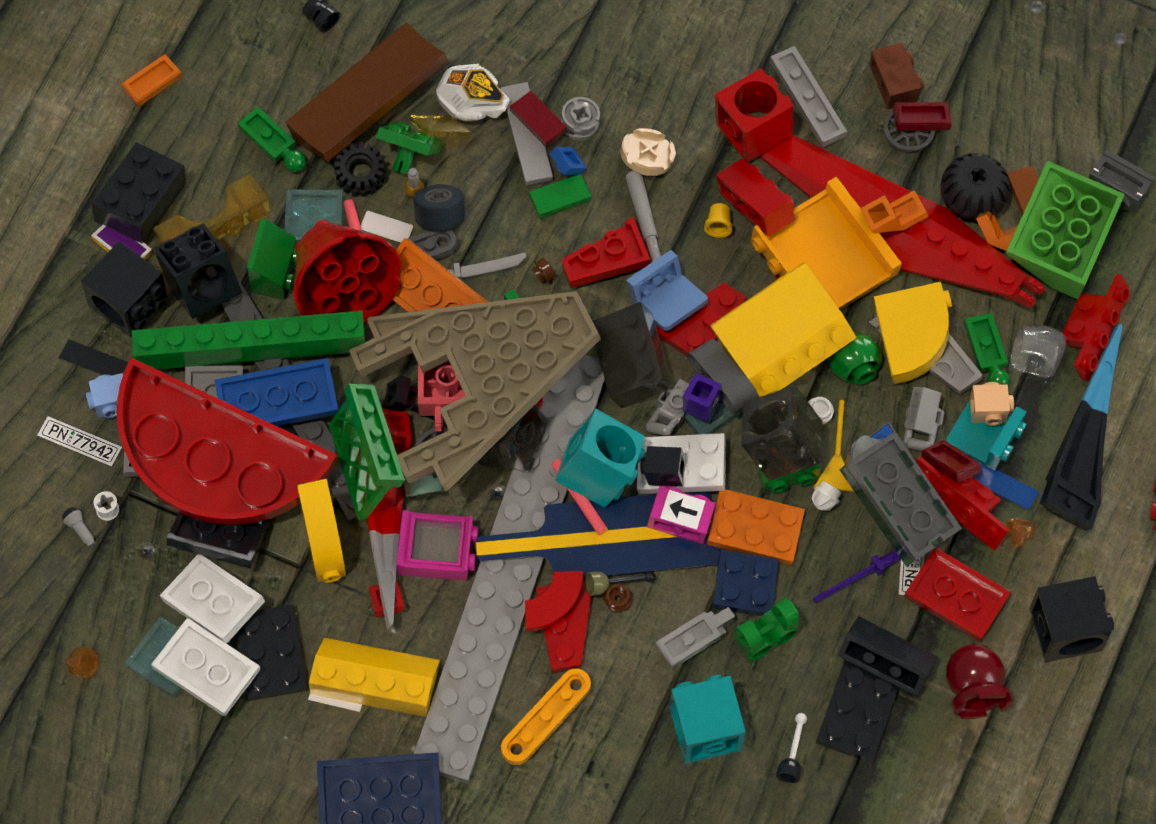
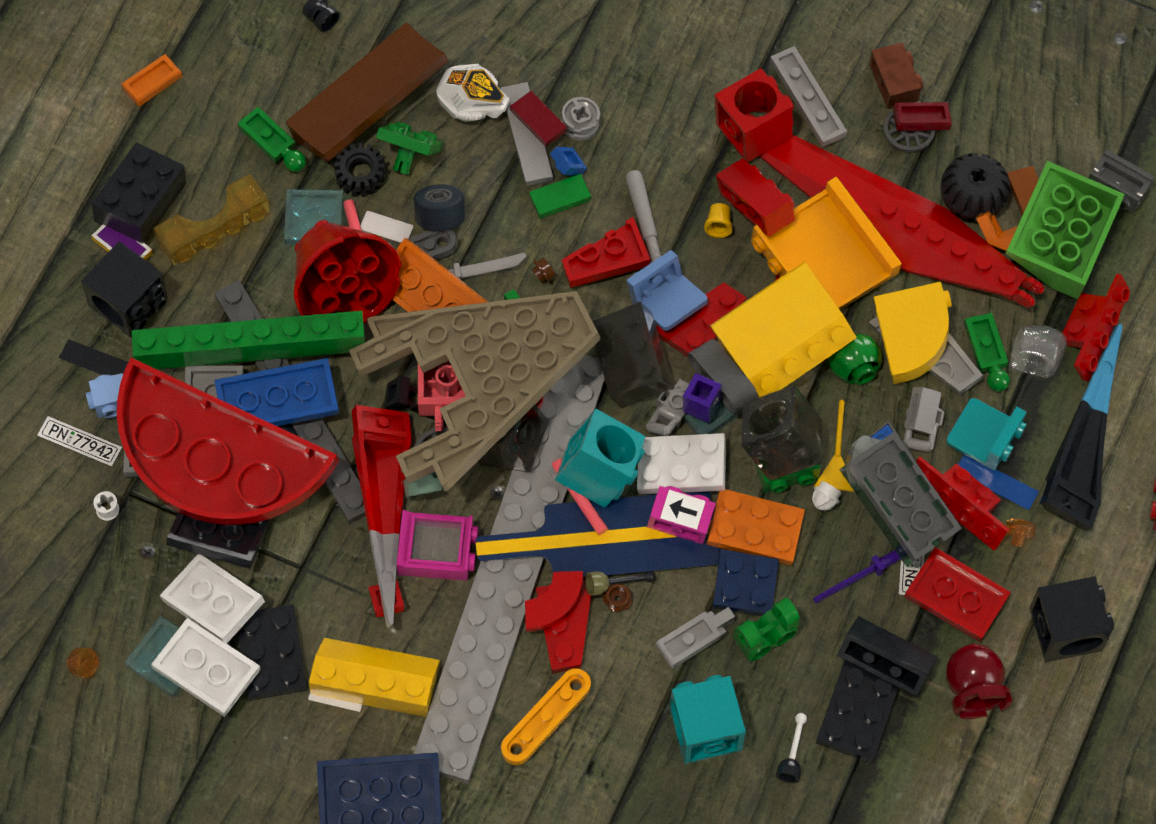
(73, 518): light grey piece -> none
(197, 270): black brick -> none
(272, 261): green slope -> none
(322, 531): yellow brick -> none
(376, 453): green fence -> none
(413, 184): piece -> none
(439, 126): clear yellow piece -> none
(647, 152): tan tile -> none
(663, 466): black brick -> none
(823, 408): white plate -> none
(896, 215): orange slope -> none
(951, 461): dark red tile -> none
(990, 403): light nougat brick -> none

